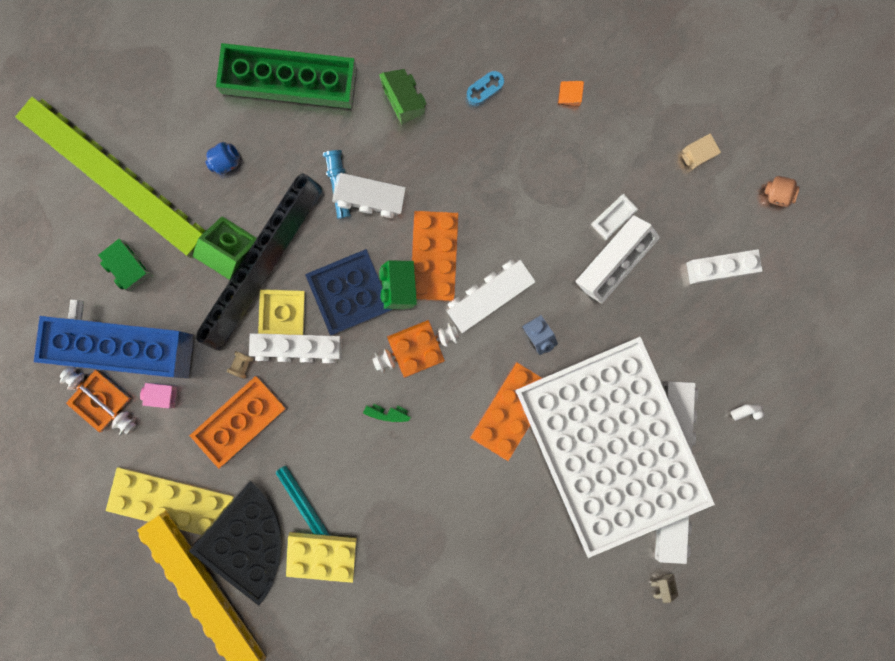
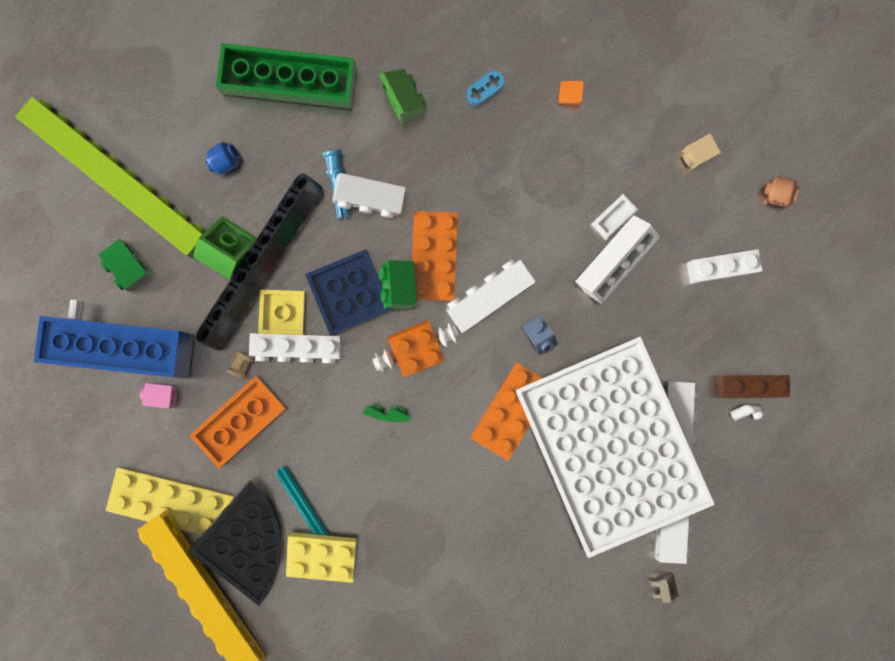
(98, 400): orange plate -> none
(753, 386): none -> reddish brown brick

